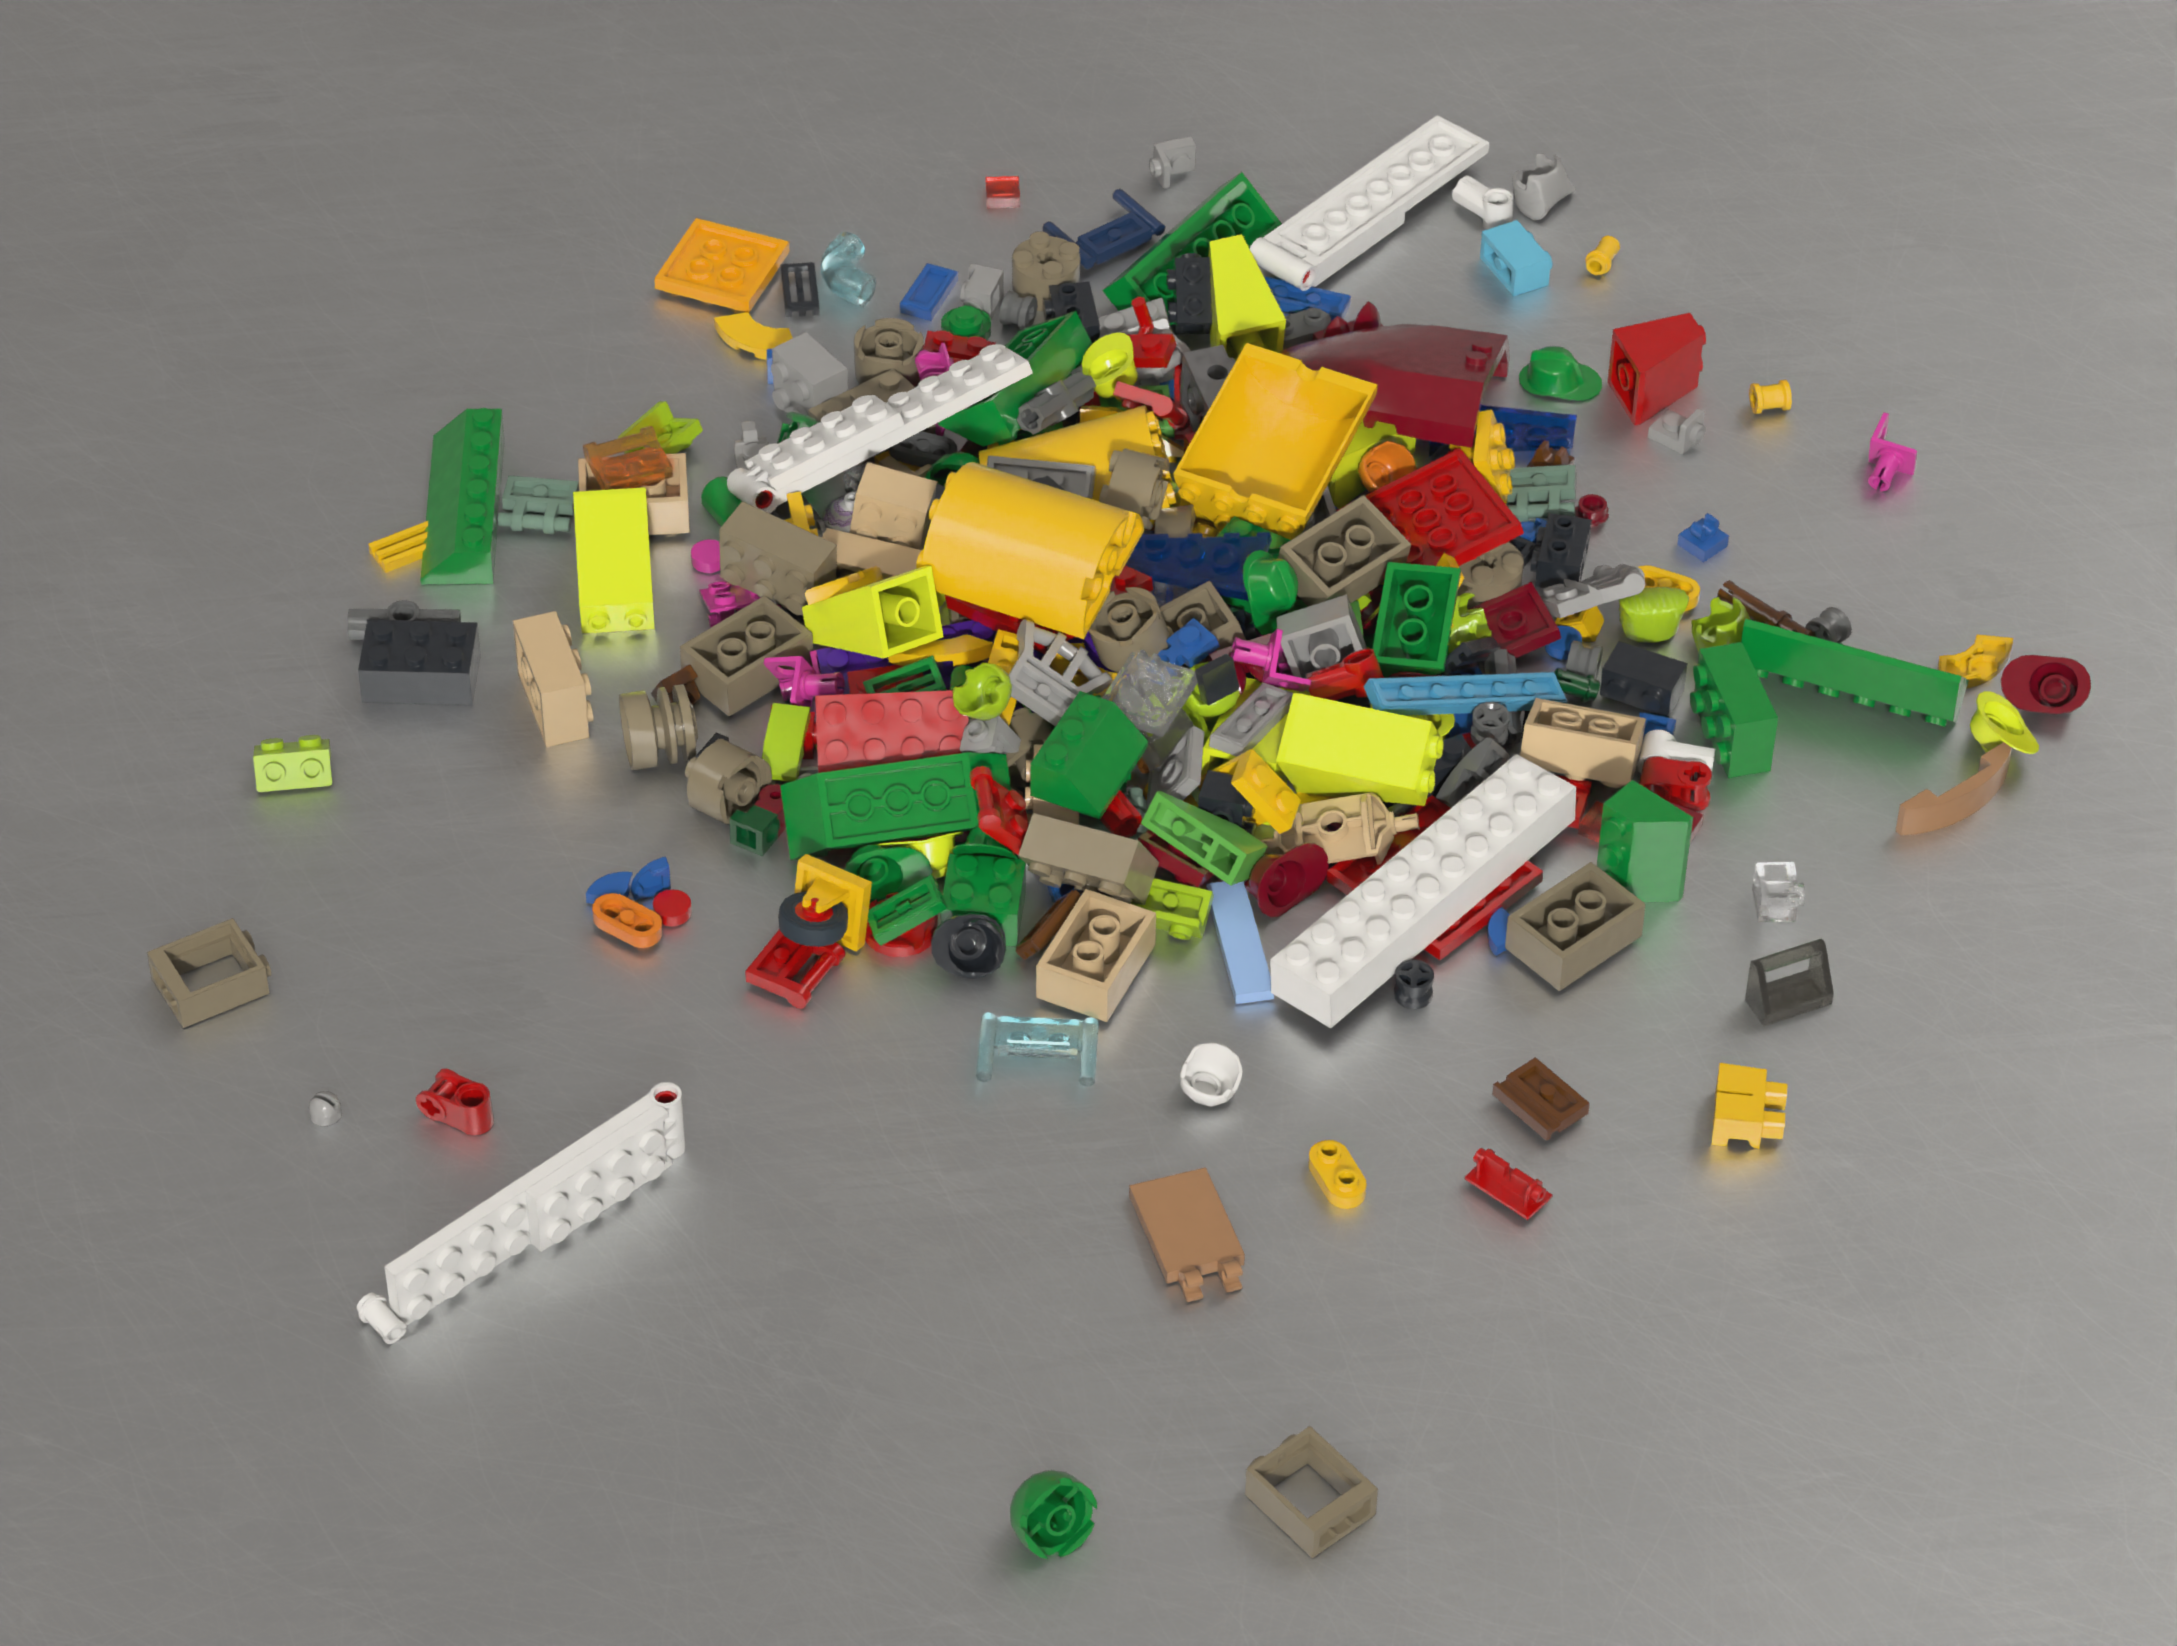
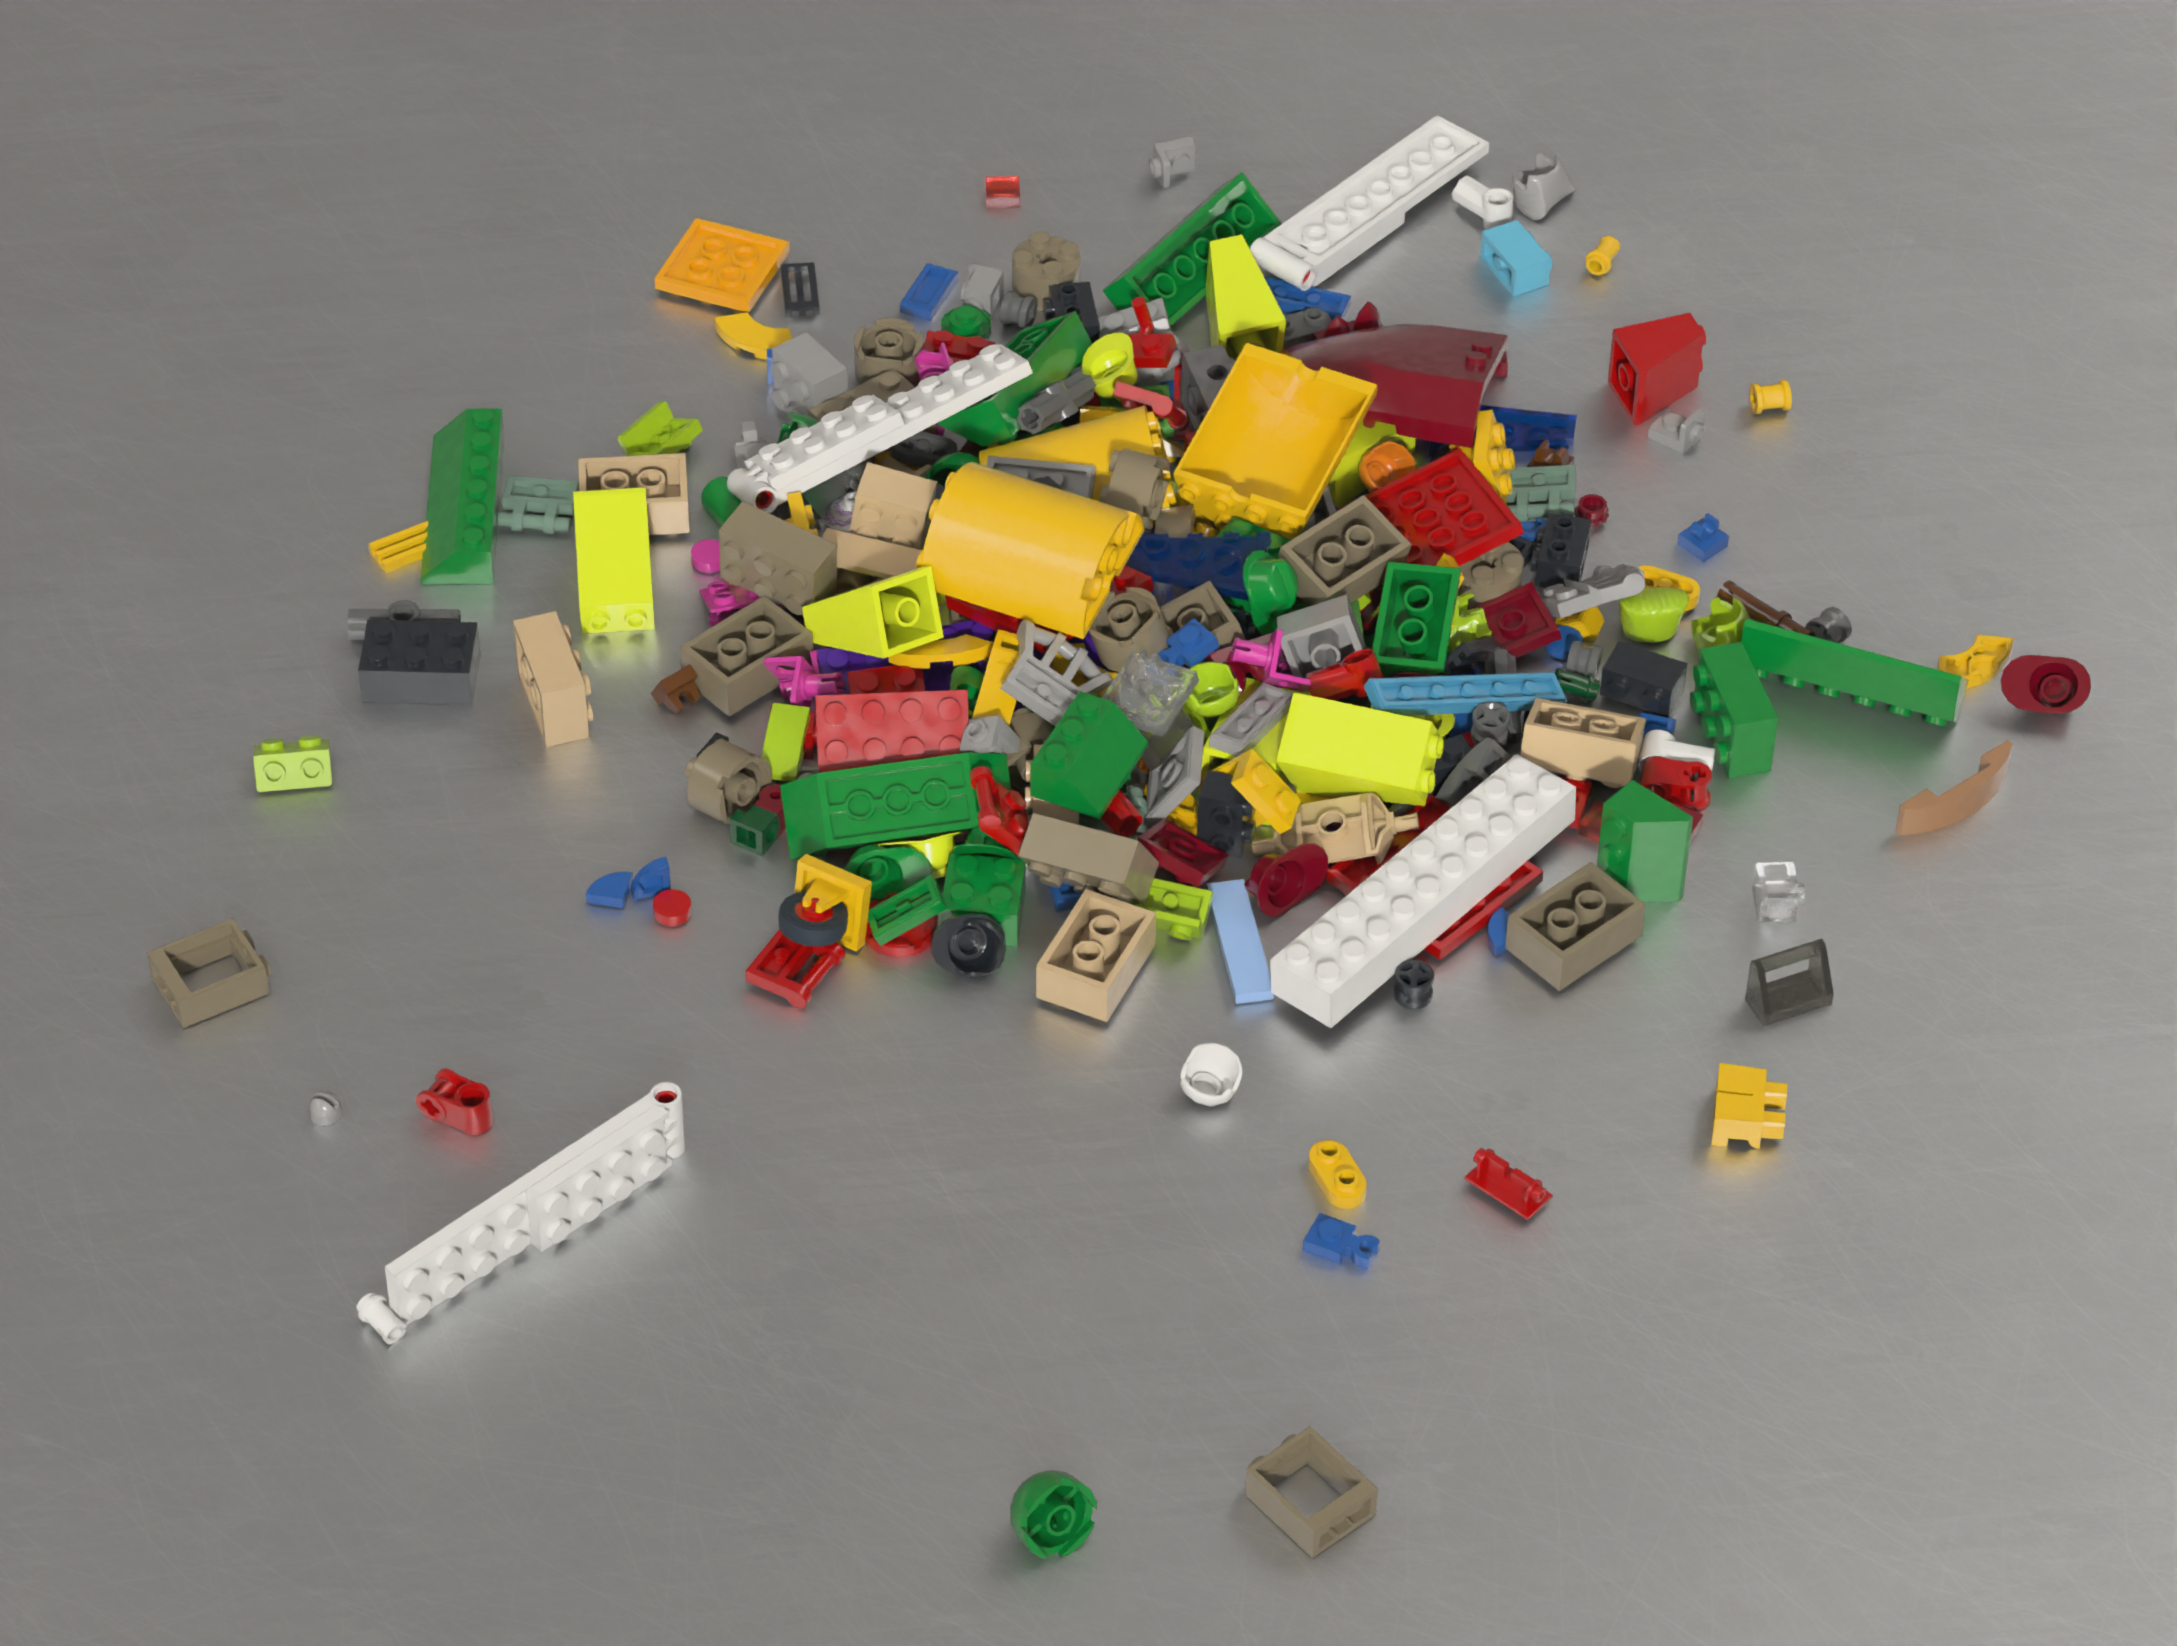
(627, 920): orange plate -> none
(631, 468): clear orange plate -> none
(657, 727): dark tan wheel -> none
(840, 272): clear light blue cylinder -> none
(843, 585): yellow tile -> none
(908, 671): green tile -> none
(984, 692): lime hair -> none
(1038, 1039): clear light blue plate -> none
(1047, 925): reddish brown tile -> none
(1114, 236): dark blue plate -> none
(1189, 1231): medium nougat tile -> none
(1191, 294): black brick -> none
(1204, 837): bright green slope -> none
(1217, 679): black tile -> none
(1337, 1239): none -> blue plate
(1541, 1098): reddish brown plate -> none
(1559, 375): green piece -> none
(1888, 457): dark pink bracket -> none
(2000, 722): neon yellow piece -> none

